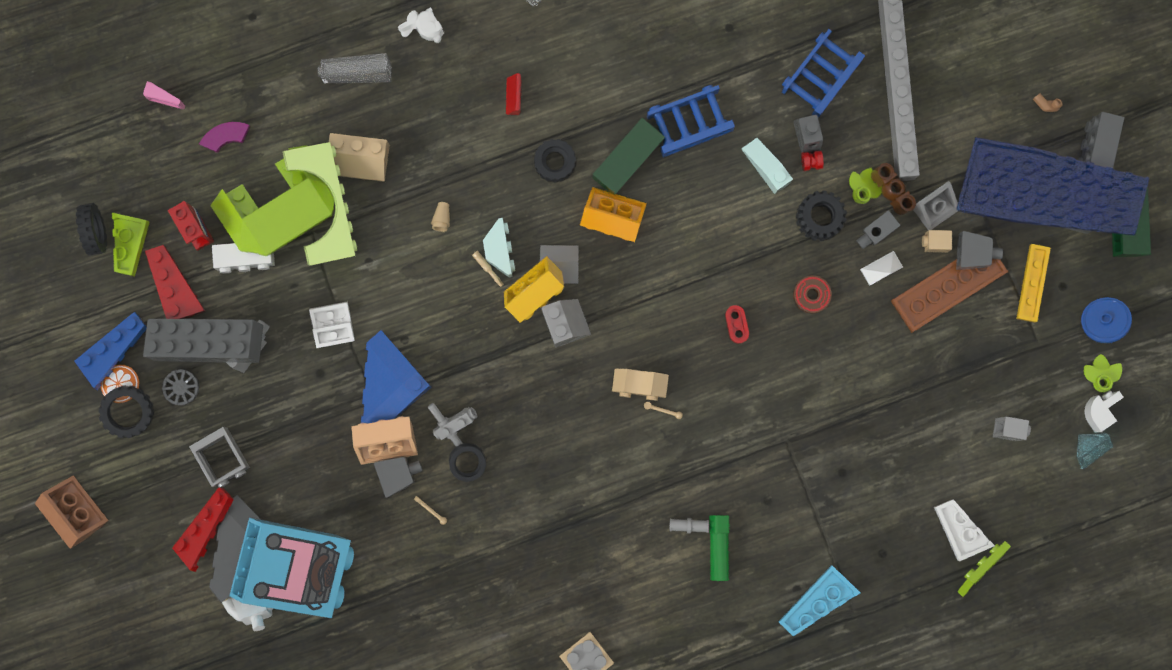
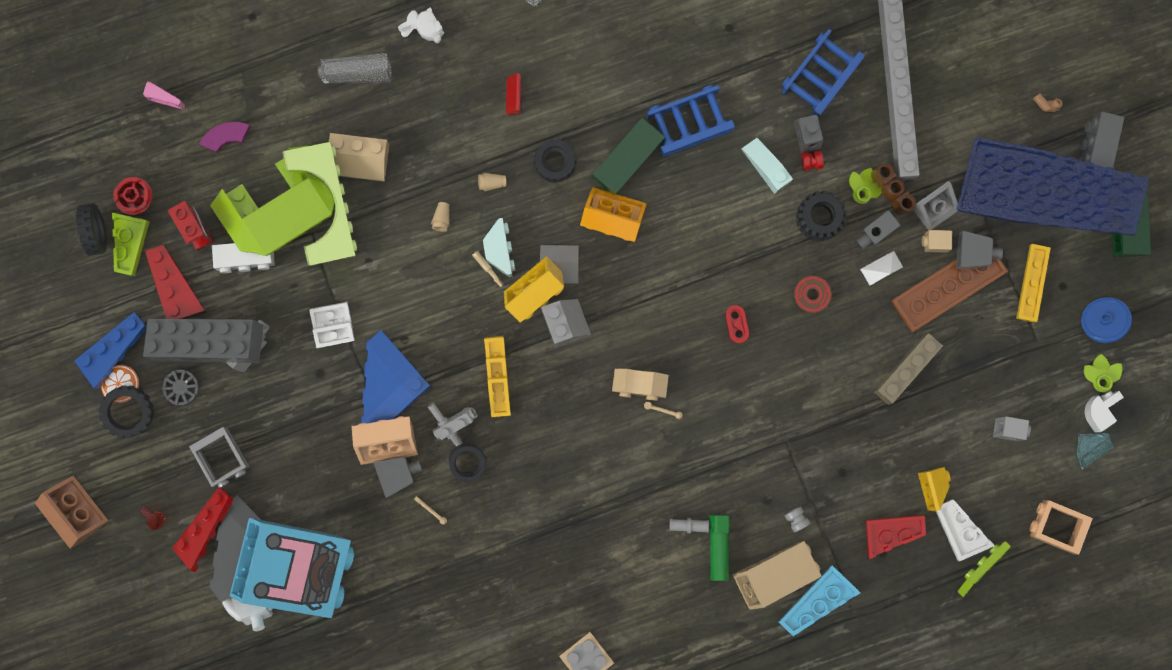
(132, 195): none -> red cone
(154, 520): none -> clear red plate
(491, 181): none -> tan cone
(497, 376): none -> yellow slope
(777, 575): none -> tan slope
(797, 519): none -> light grey wheel
(893, 531): none -> red wing
(908, 369): none -> dark tan brick
(934, 487): none -> yellow slope
(1079, 532): none -> light nougat window

